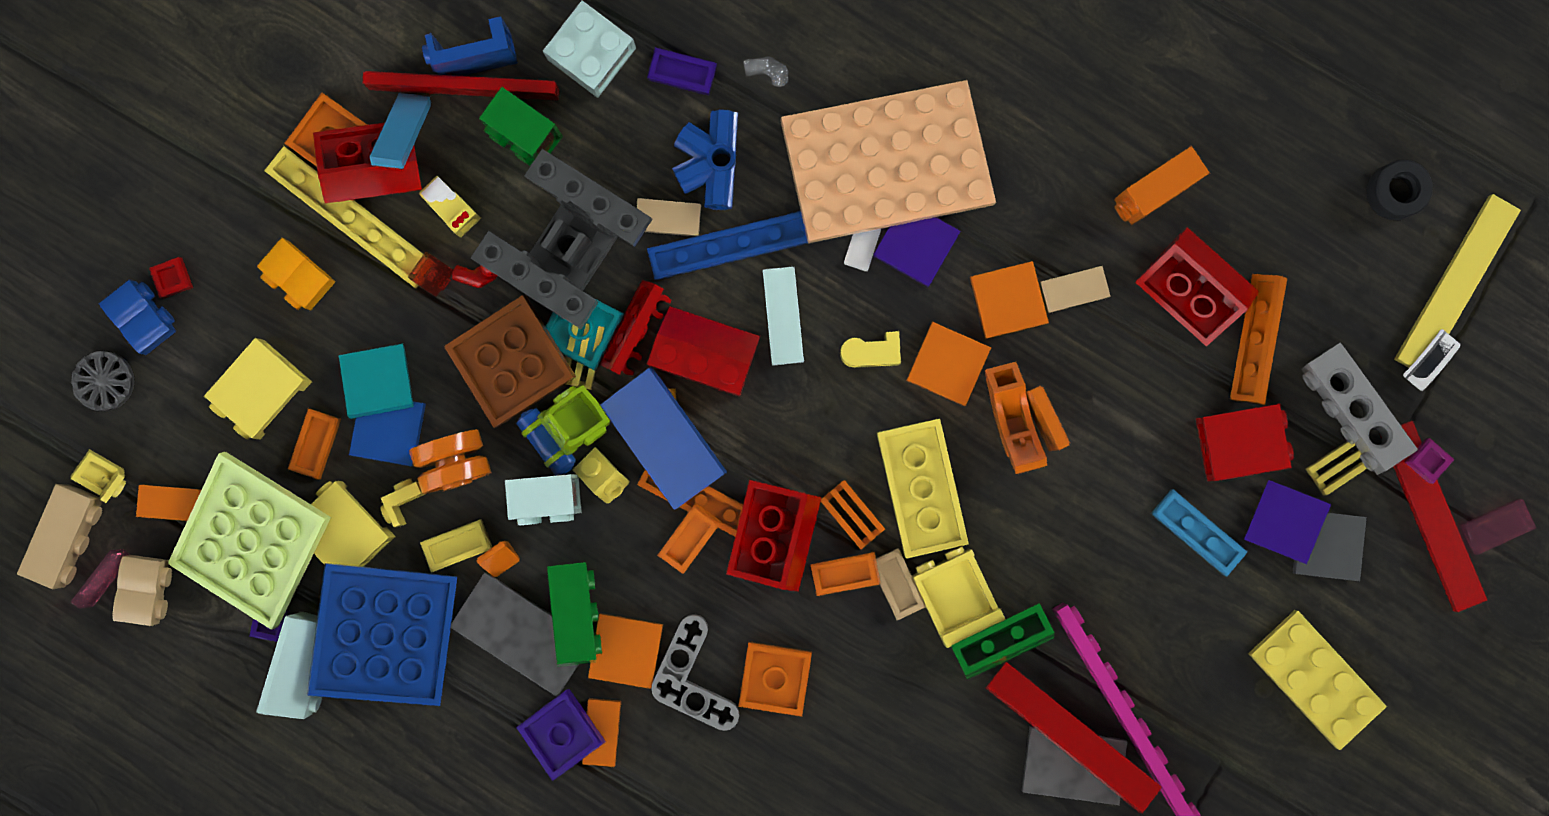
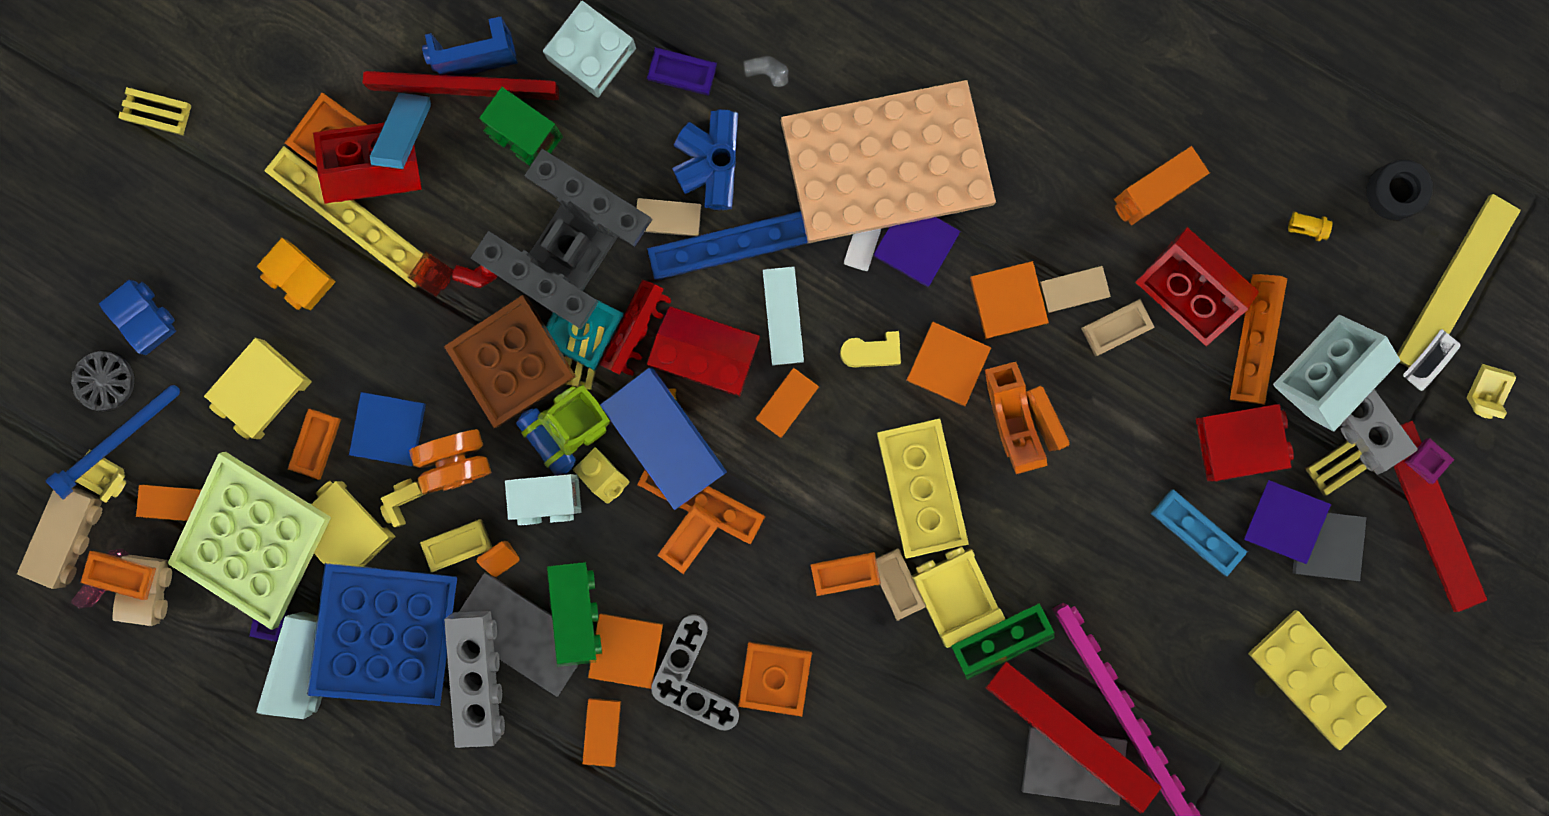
(64, 481): none -> blue piece
(118, 575): none -> orange tile
(130, 104): none -> light yellow tile
(171, 277): red tile -> none
(376, 381): teal tile -> none
(449, 206): light yellow leg -> none
(468, 727): none -> light grey brick
(560, 734): dark purple tile -> none
(773, 536): red slope -> none
(787, 402): none -> orange tile
(869, 535): orange tile -> none
(1117, 327): none -> tan tile
(1310, 226): none -> yellow pin
(1337, 371): none -> light aqua slope
(1490, 391): none -> light yellow bracket
(1498, 526): clear pink tile -> none

